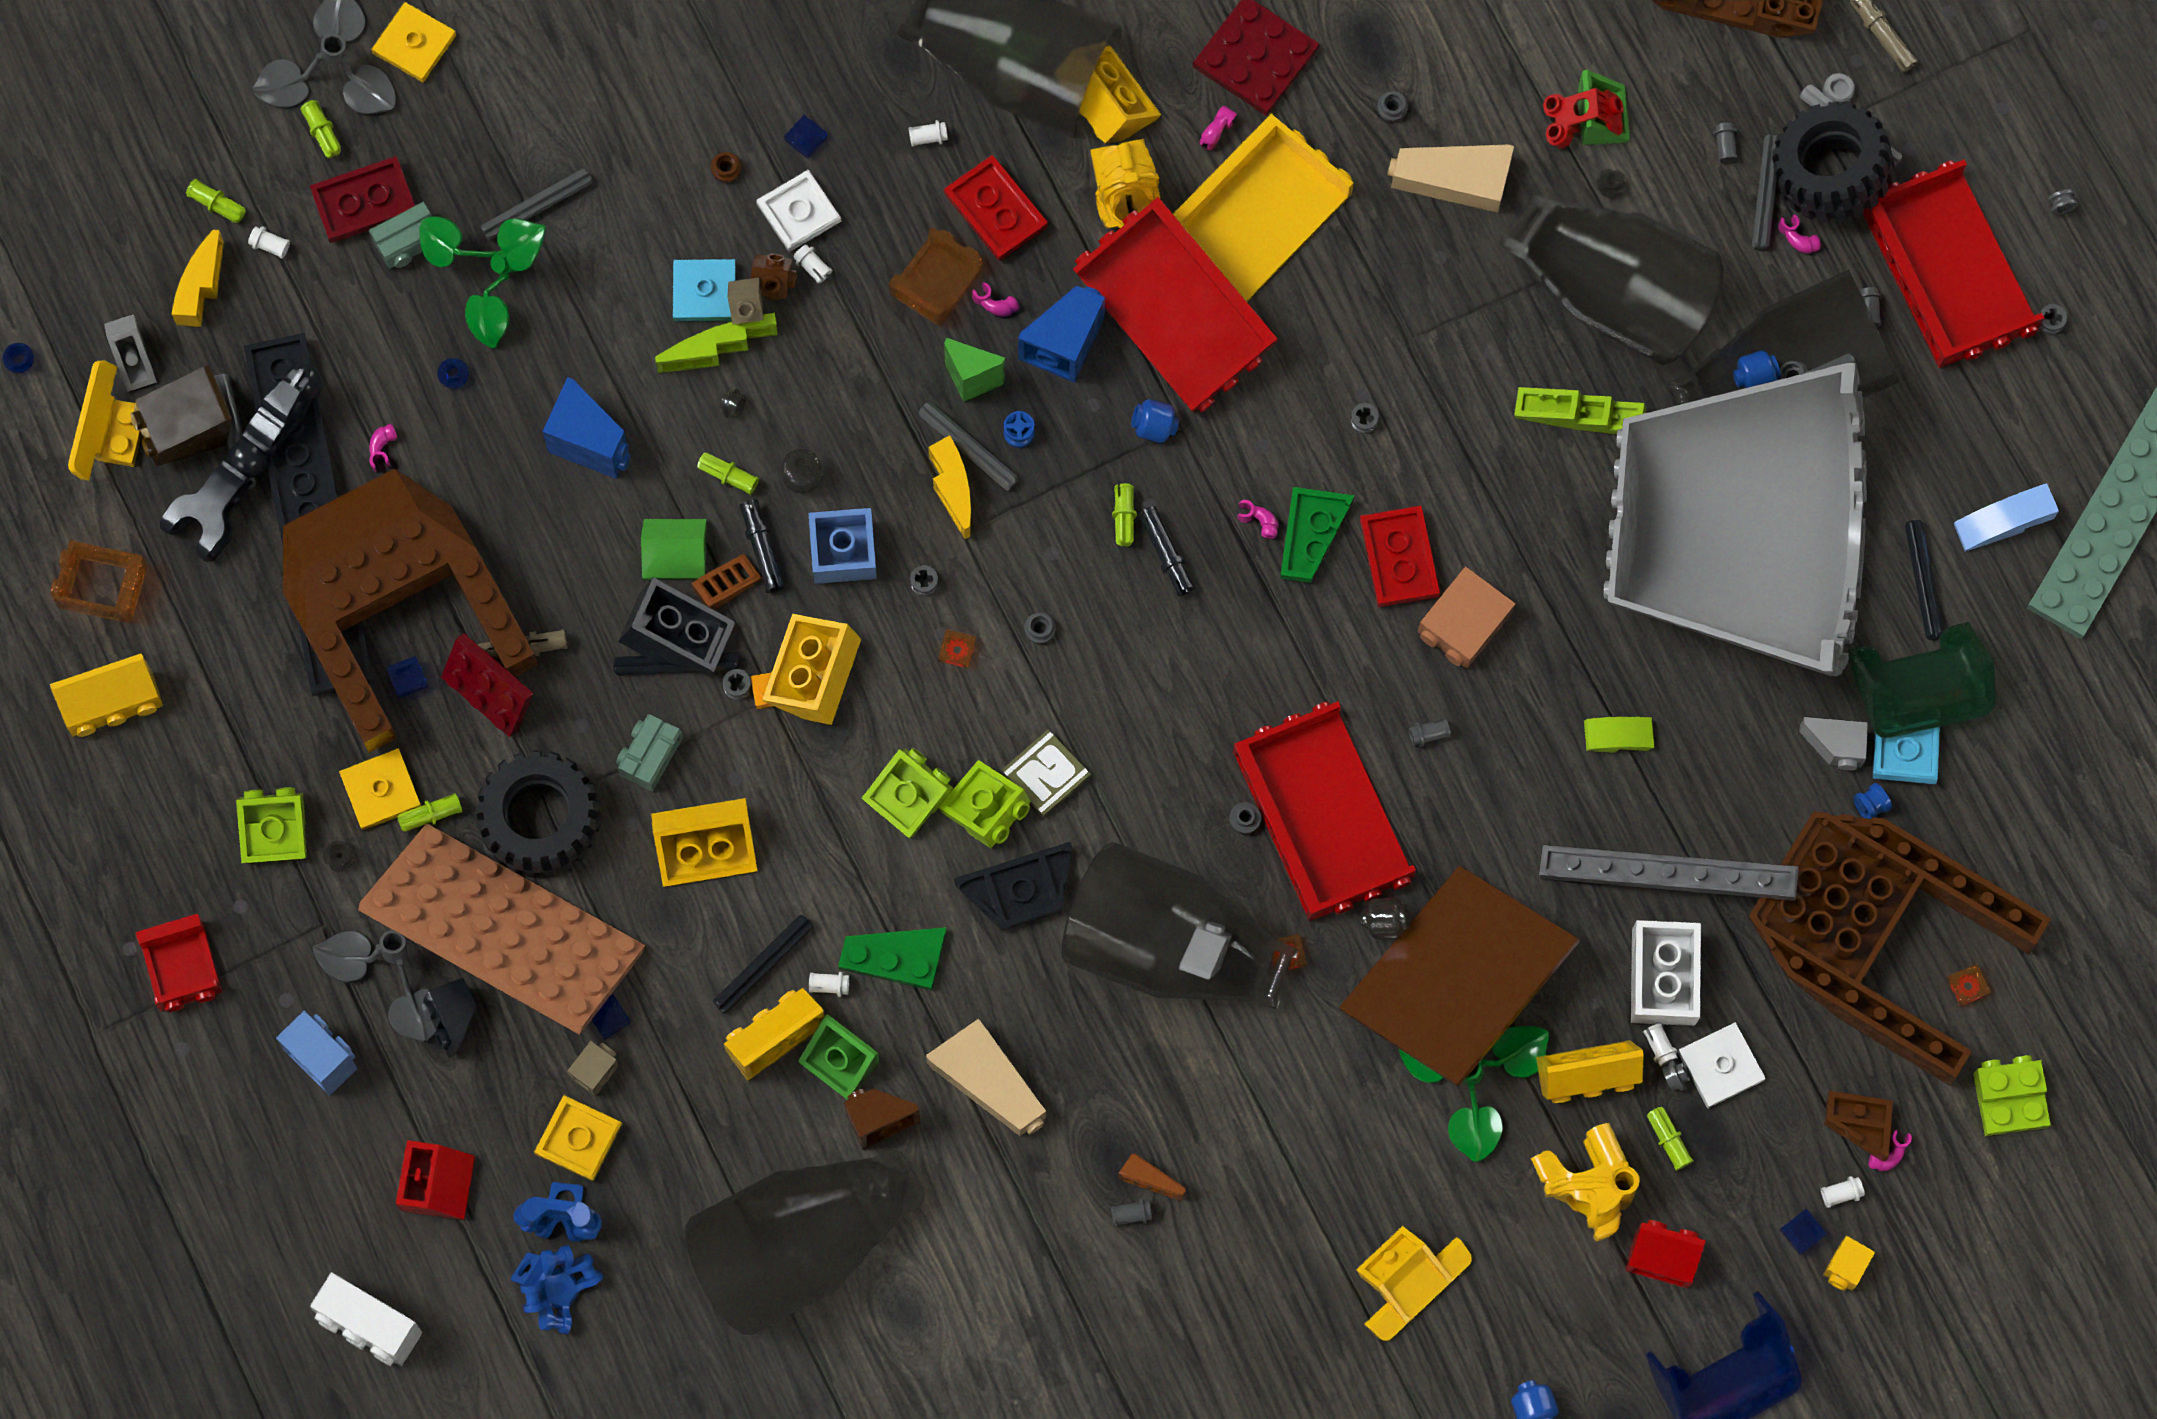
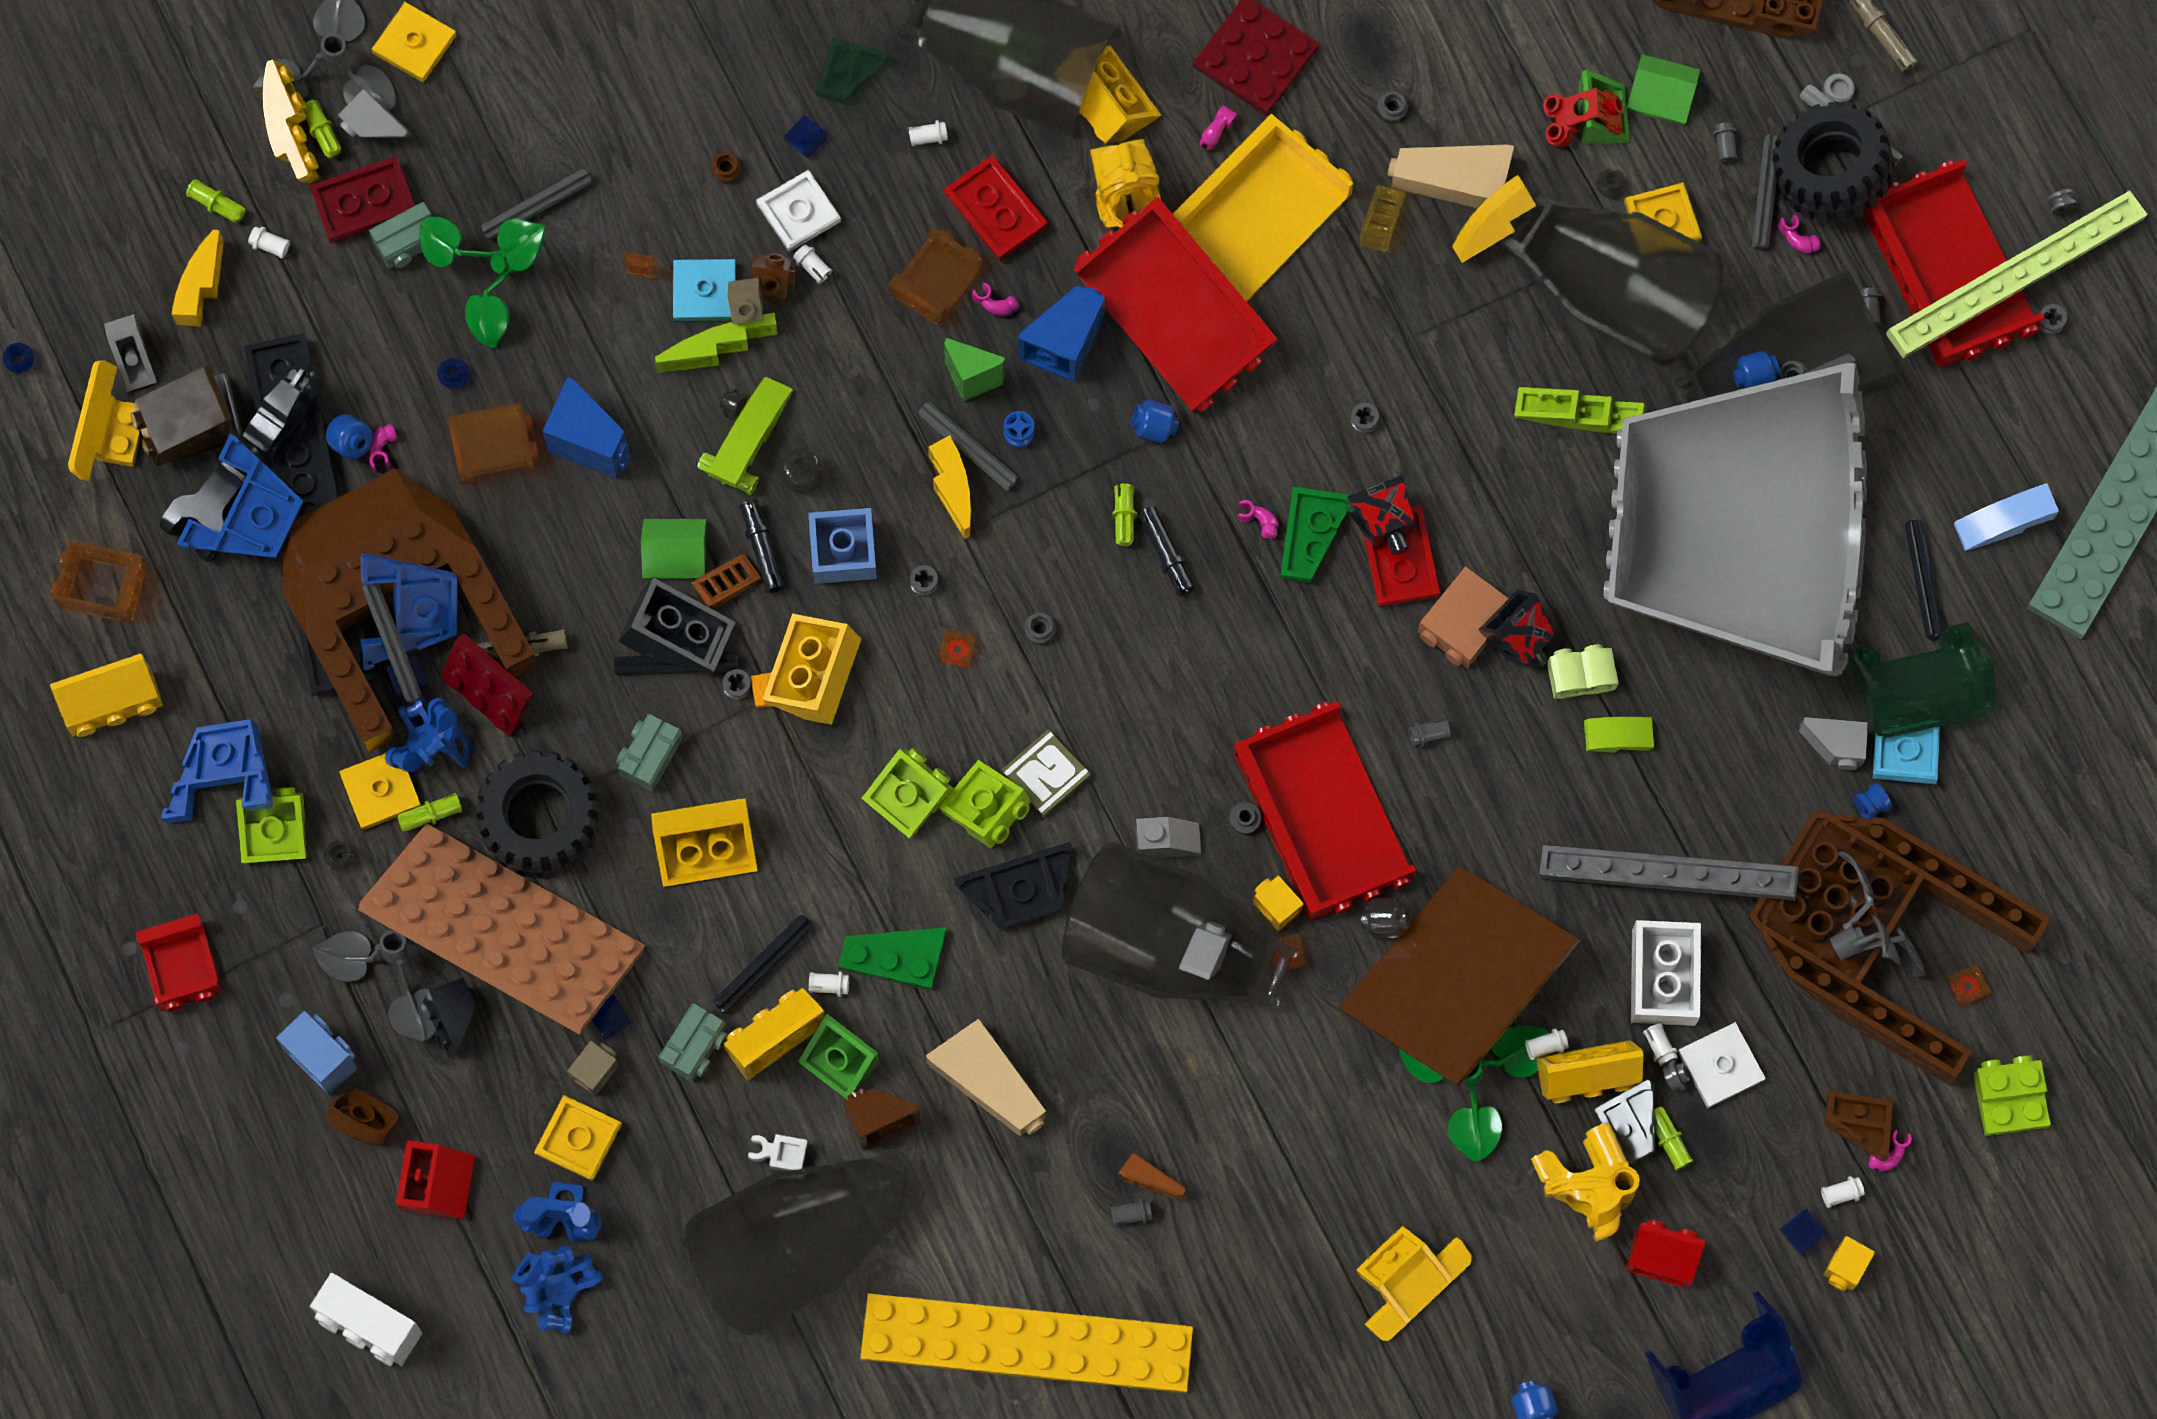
(222, 757): none -> blue wing
(258, 516): none -> blue wing
(282, 113): none -> slope
(349, 436): none -> blue head
(362, 1117): none -> reddish brown piece
(370, 119): none -> light grey slope
(392, 642): none -> dark grey axle
(421, 605): none -> blue wing
(428, 739): none -> blue piece
(492, 441): none -> clear orange panel
(640, 265): none -> clear orange tile
(693, 1043): none -> sand green brick
(750, 432): none -> lime slope
(784, 1153): none -> white plate
(848, 69): none -> clear green wing
(1026, 1343): none -> yellow plate
(1167, 837): none -> light grey slope
(1277, 902): none -> yellow brick
(1379, 236): none -> clear yellow slope
(1384, 514): none -> torso
(1493, 218): none -> yellow slope
(1520, 629): none -> torso
(1547, 1044): none -> white pin
(1582, 672): none -> yellowish green brick
(1632, 1120): none -> wing
(1663, 89): none -> bright green slope
(1669, 207): none -> yellow plate
(1853, 940): none -> dark grey plant
(2016, 274): none -> yellowish green plate

